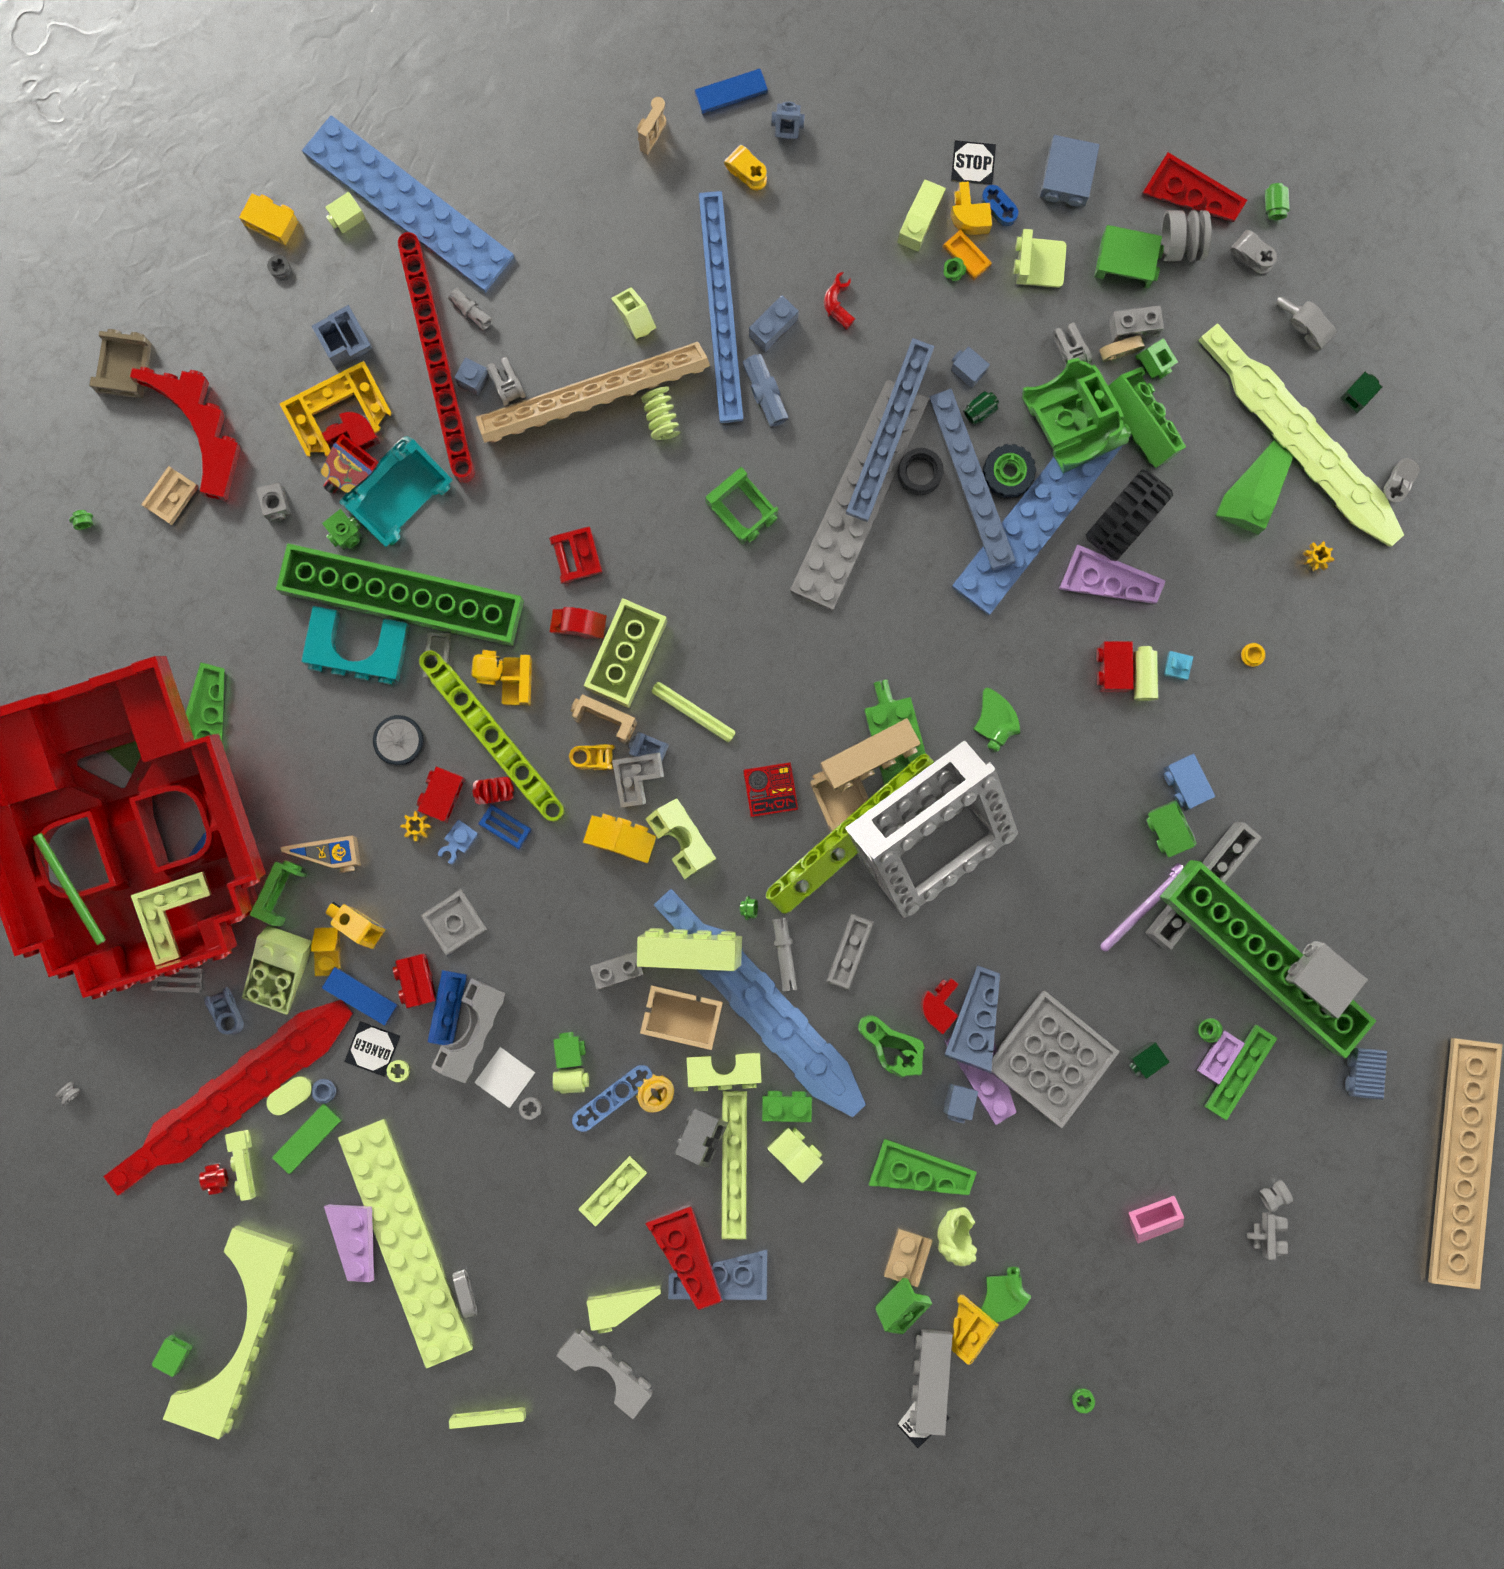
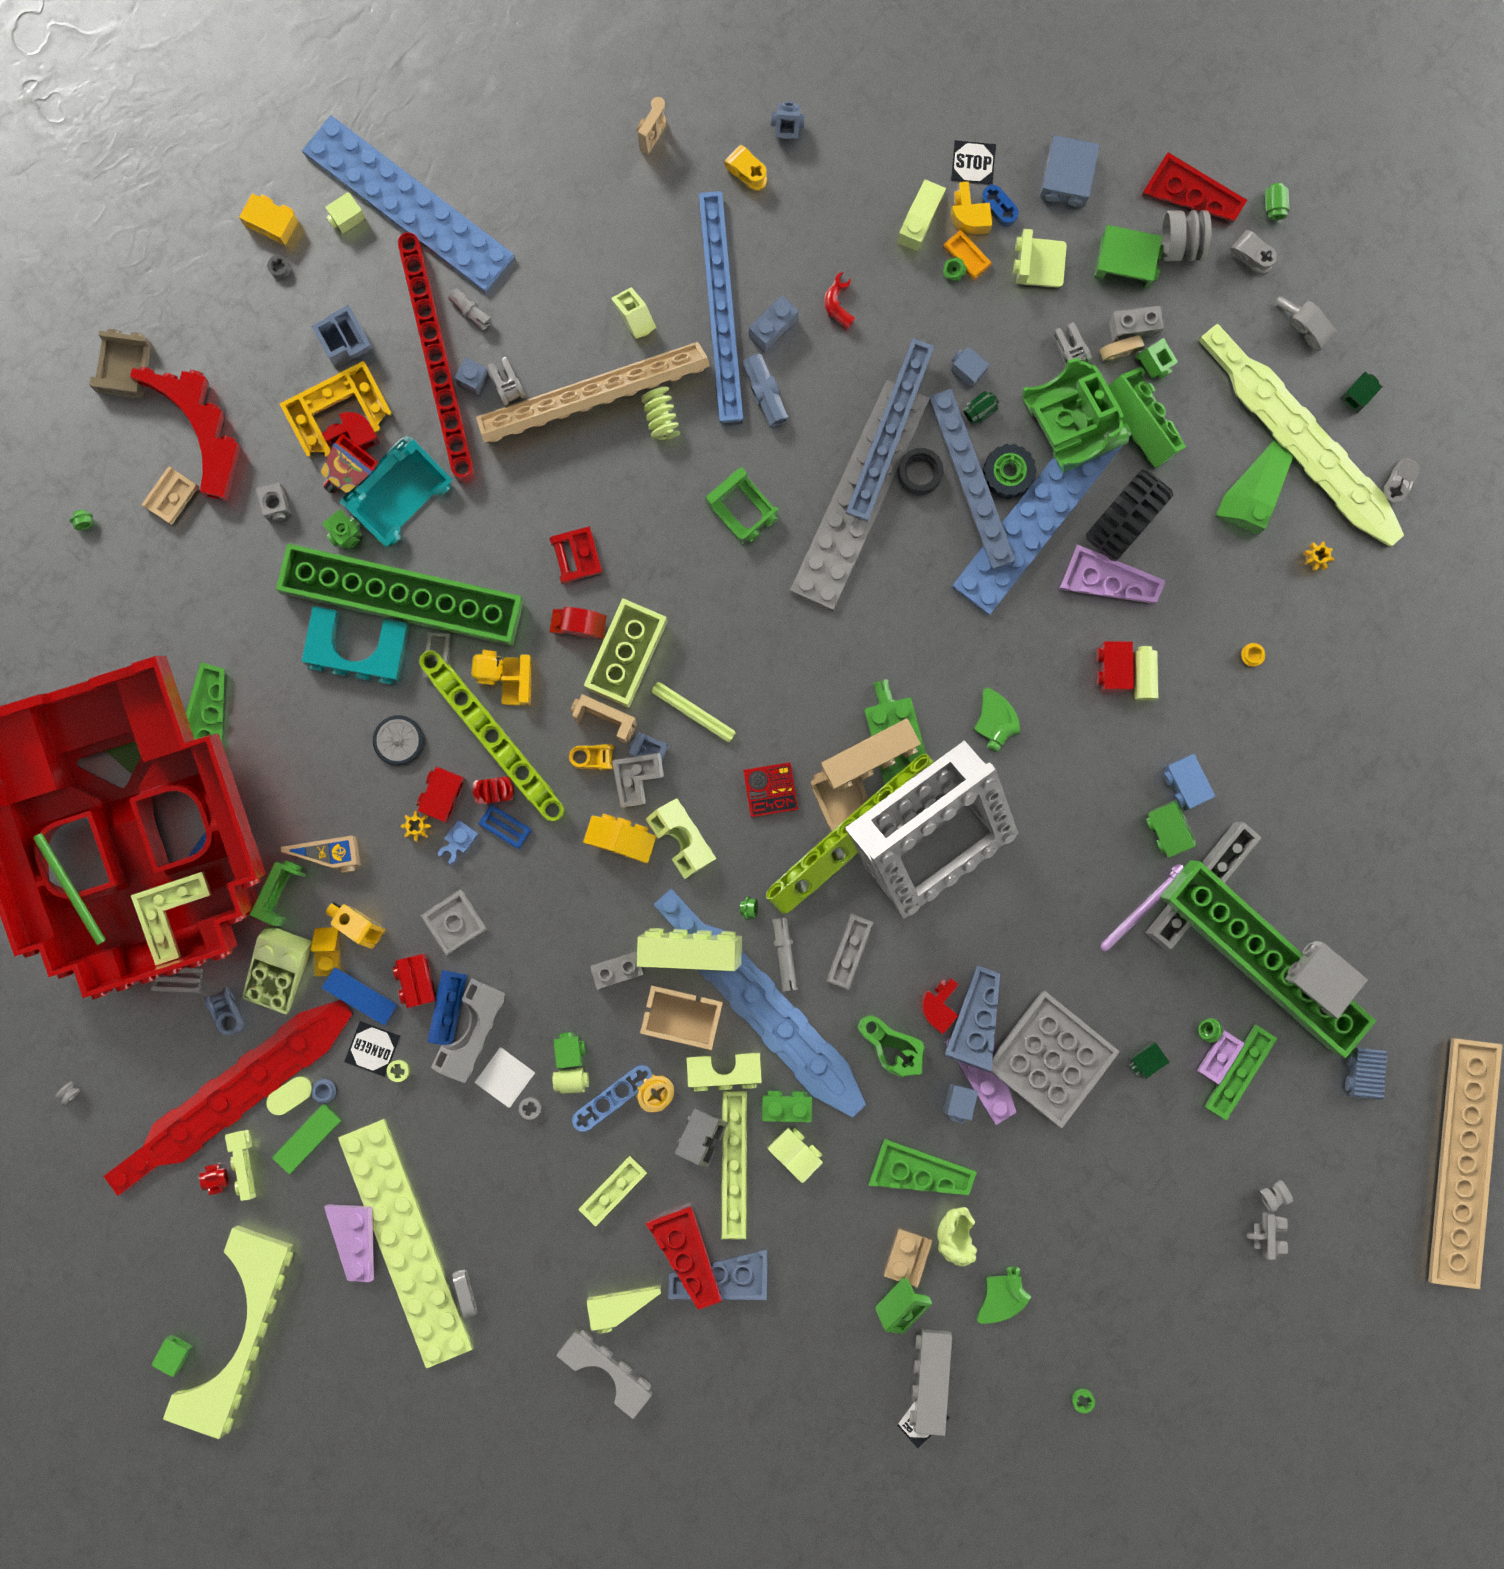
(487, 1417): yellowish green tile -> none
(731, 91): blue tile -> none
(971, 1330): yellow wing -> none
(1156, 1219): bright pink brick -> none
(1178, 665): medium azure tile -> none

